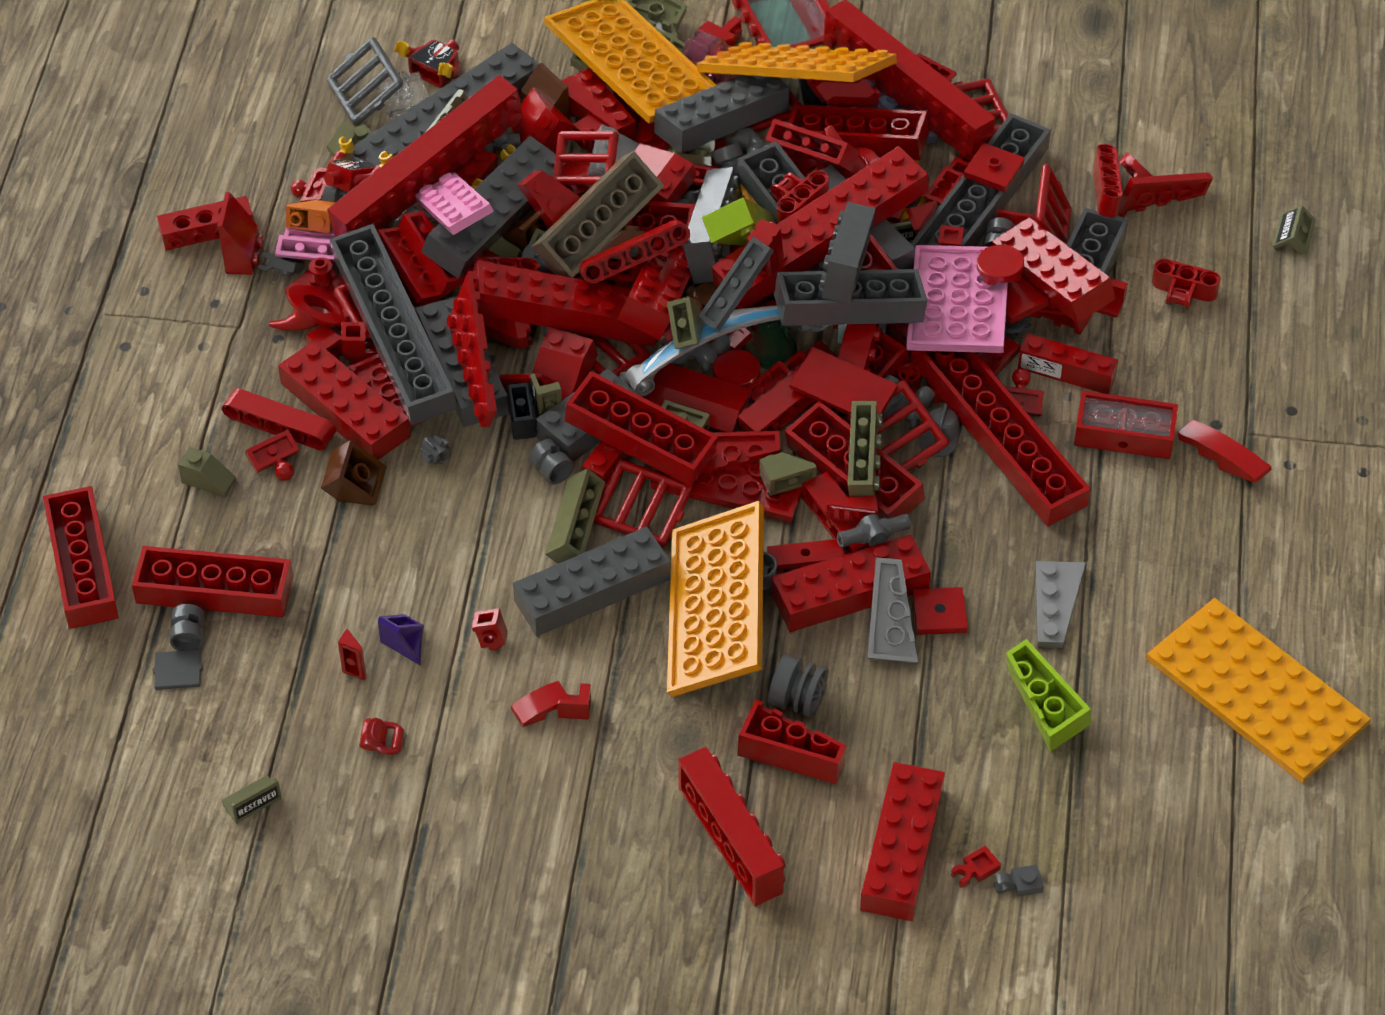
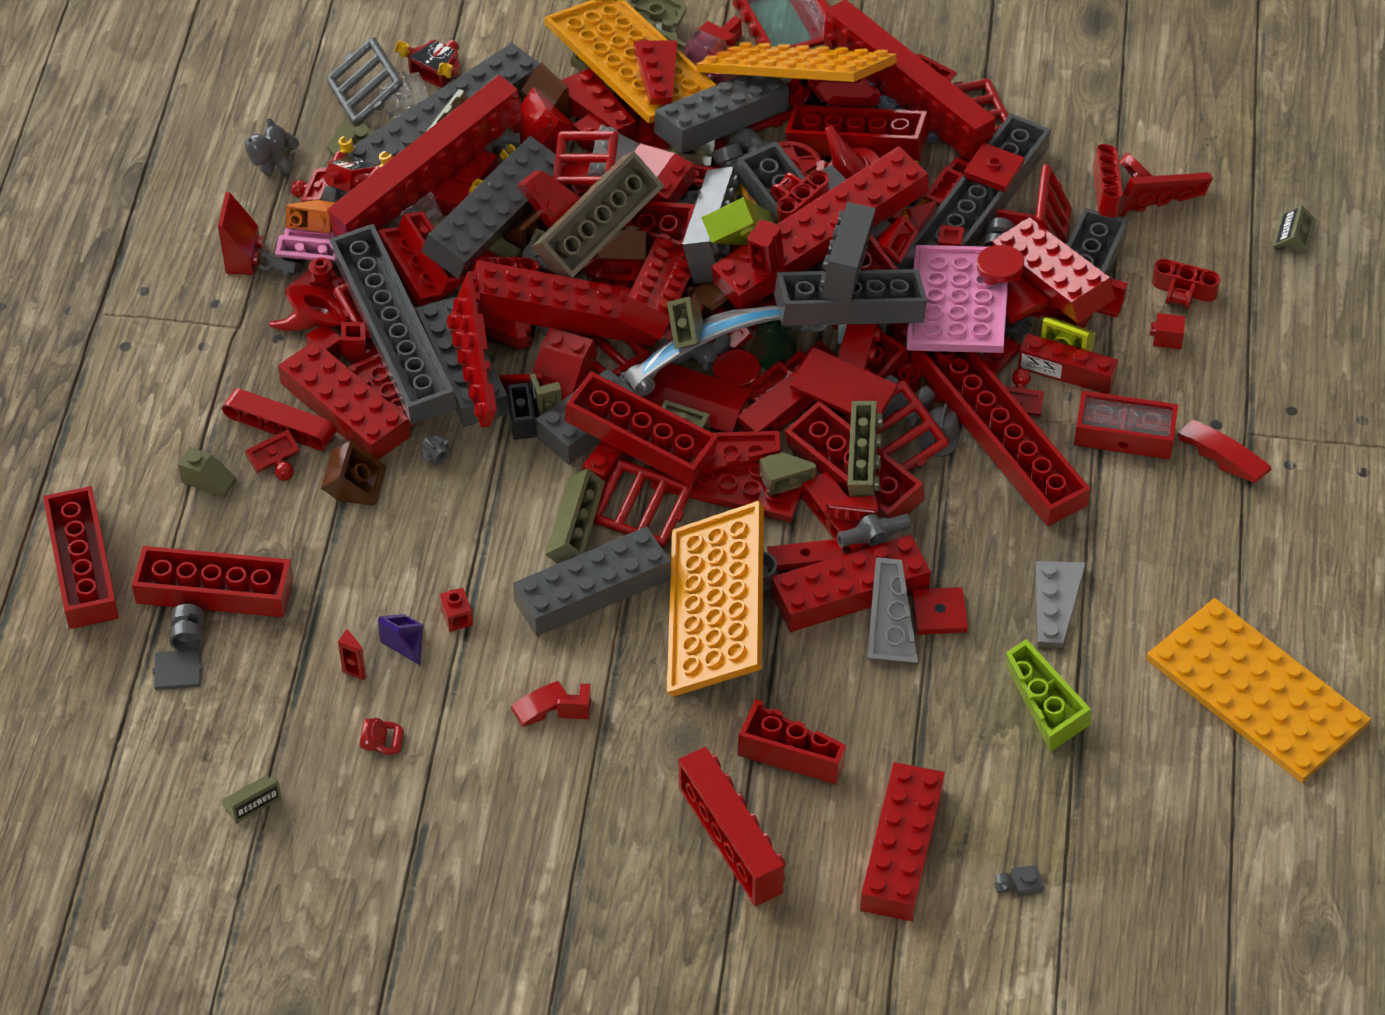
(193, 224): red brick -> none
(269, 149): none -> dark grey animal
(453, 203): bright pink plate -> none
(456, 609): none -> red brick
(492, 633): red brick -> none
(551, 461): dark grey wheel -> none
(646, 251): red beam -> none
(657, 69): none -> red wing
(736, 283): dark grey plate -> none
(798, 92): none -> red brick
(803, 687): dark grey wheel -> none
(813, 145): red brick -> none
(898, 238): none -> red slope
(977, 864): red plate -> none
(1068, 333): none -> neon yellow slope
(1168, 330): none -> red brick

